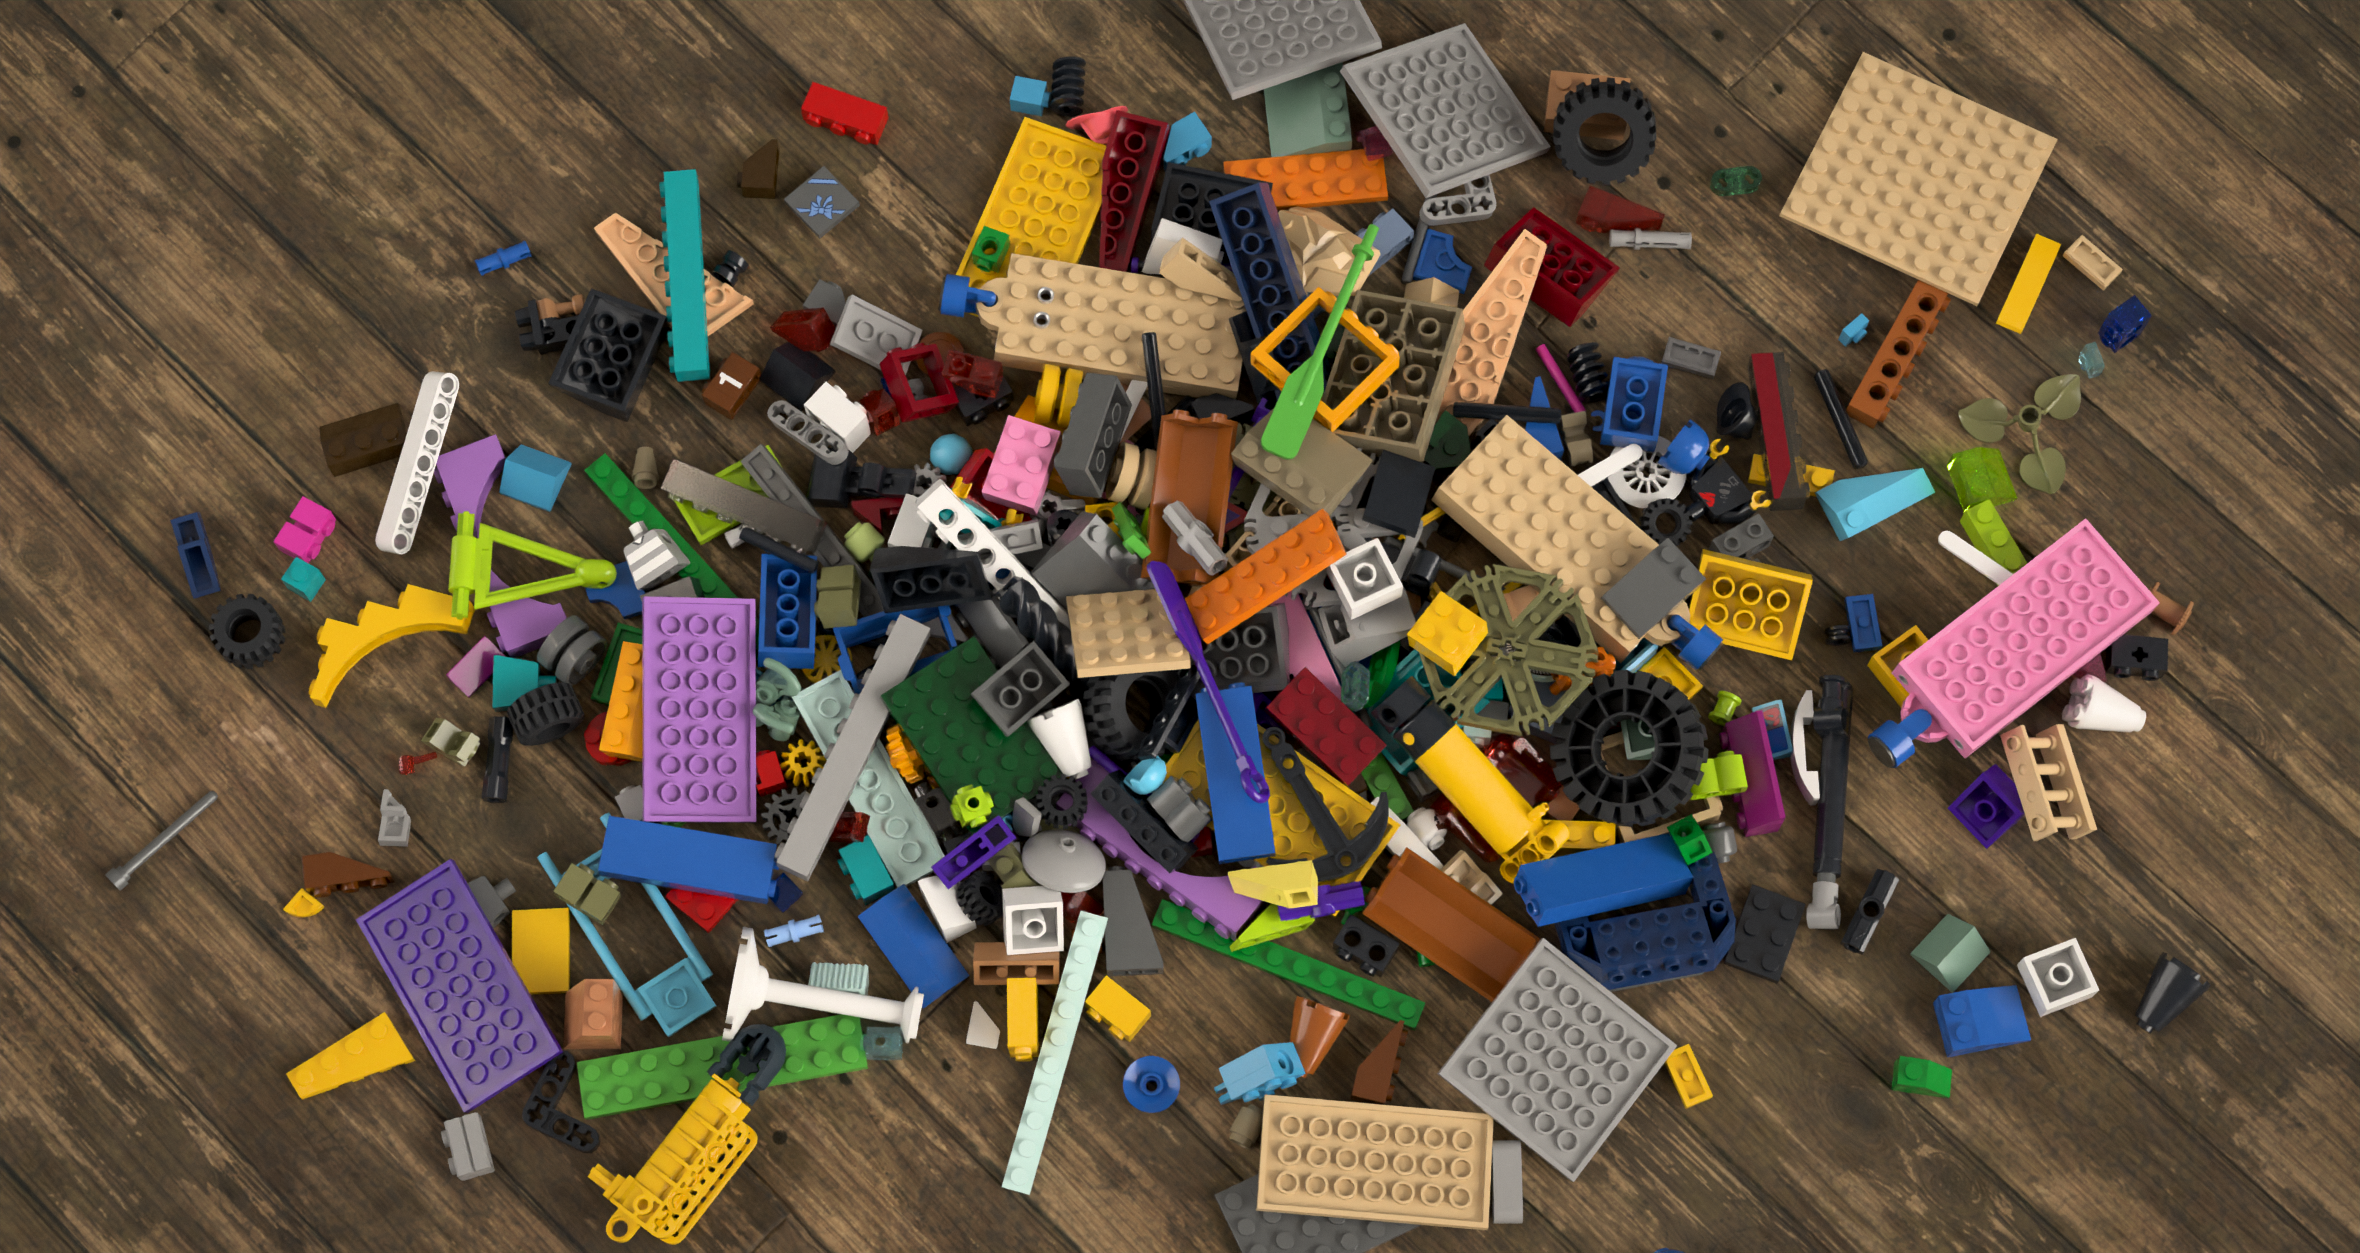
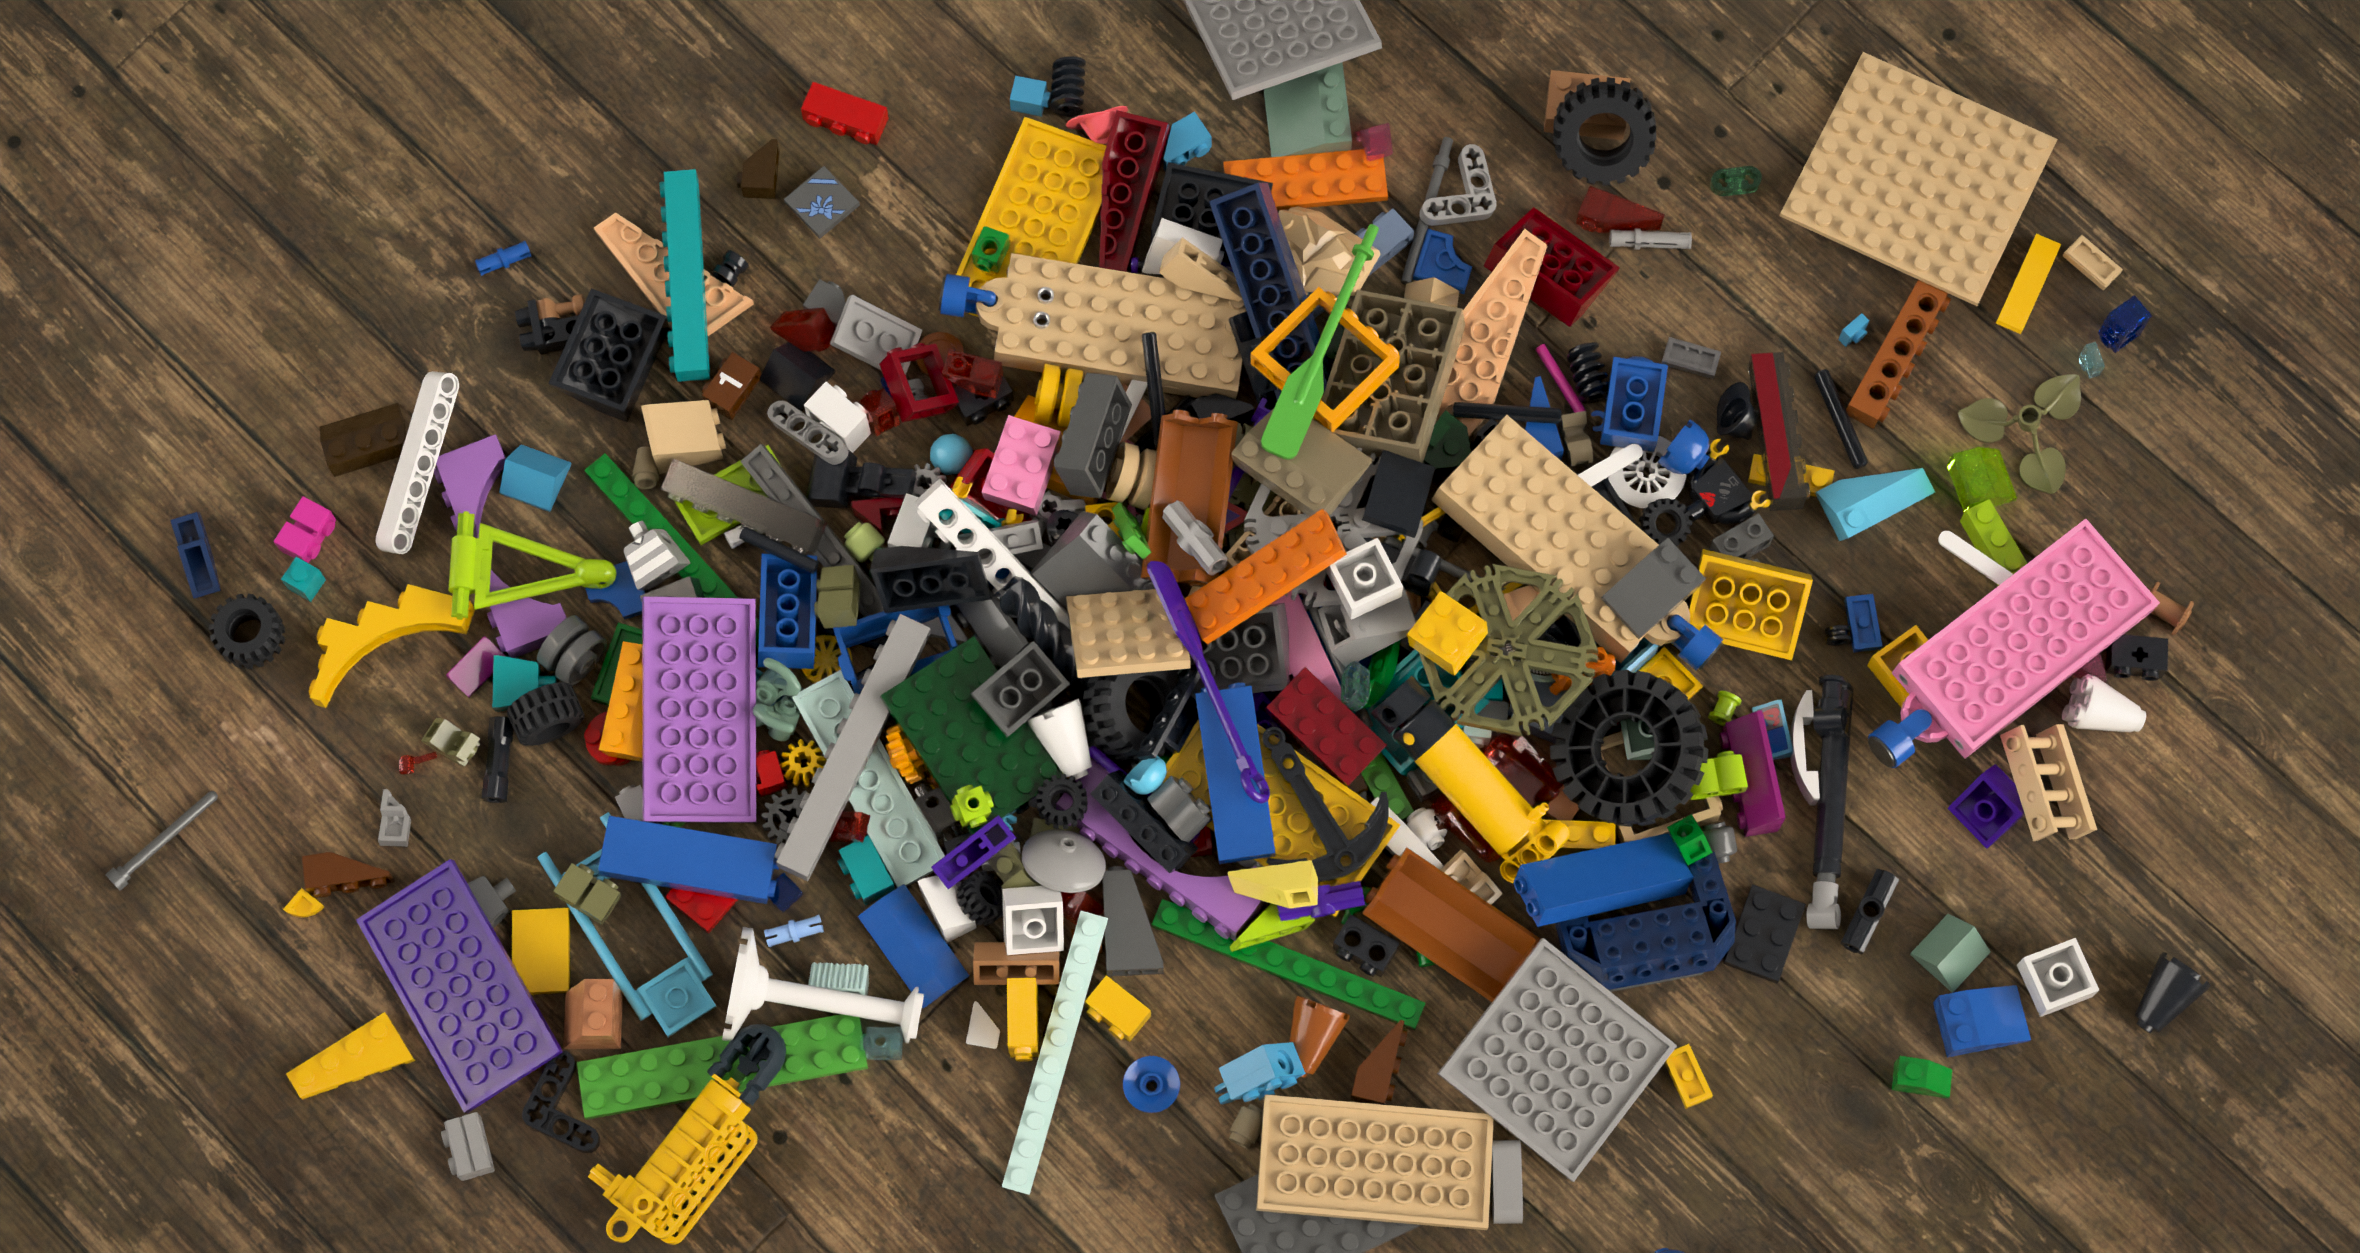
(683, 433): none -> tan slope
(1026, 818): light grey slope -> none
(1445, 110): light grey plate -> none

